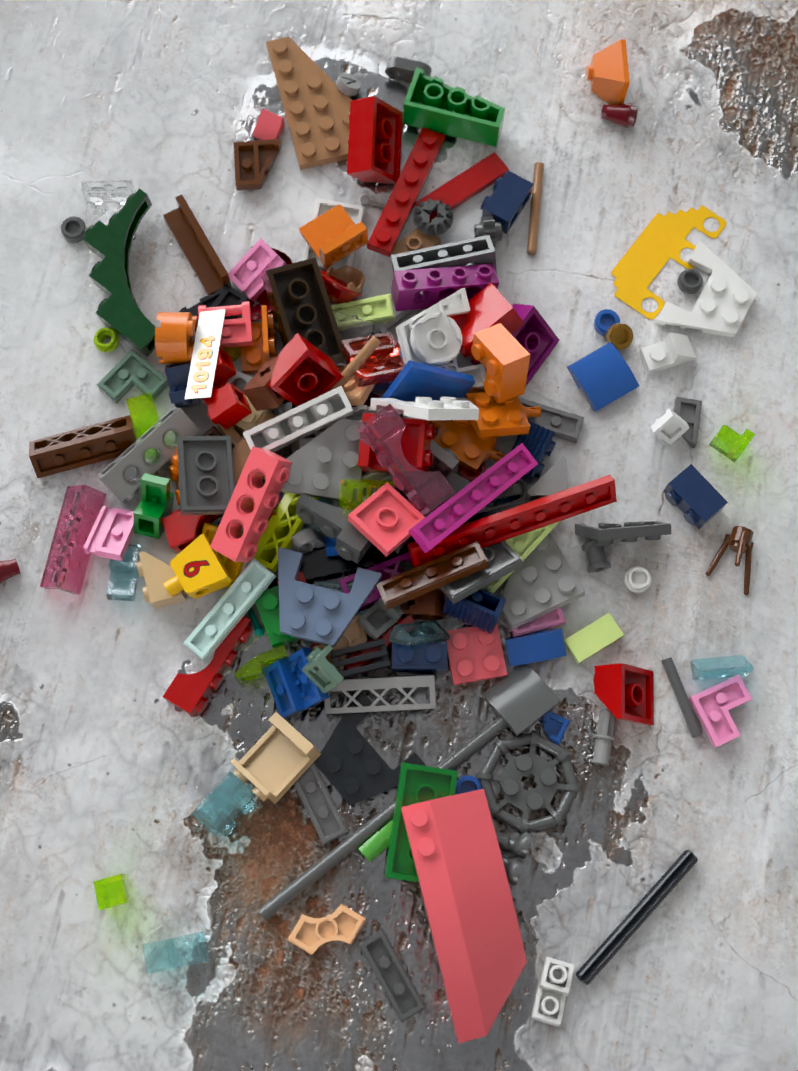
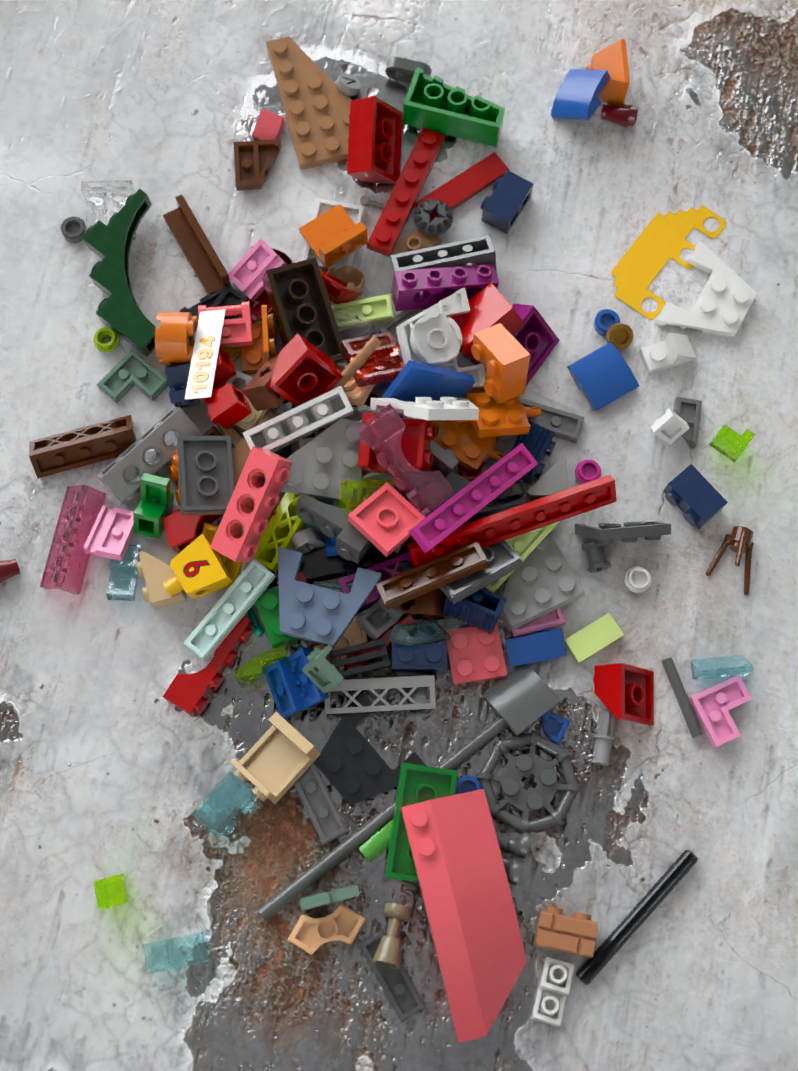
(142, 412): clear neon green slope -> none
(329, 897): none -> sand green tile
(389, 948): none -> dark tan piece
(489, 227): dark grey gear -> none
(535, 208): medium nougat bar -> none
(565, 933): none -> nougat brick
(578, 94): none -> slope
(587, 471): none -> dark pink plate
(690, 281): dark grey plate -> none

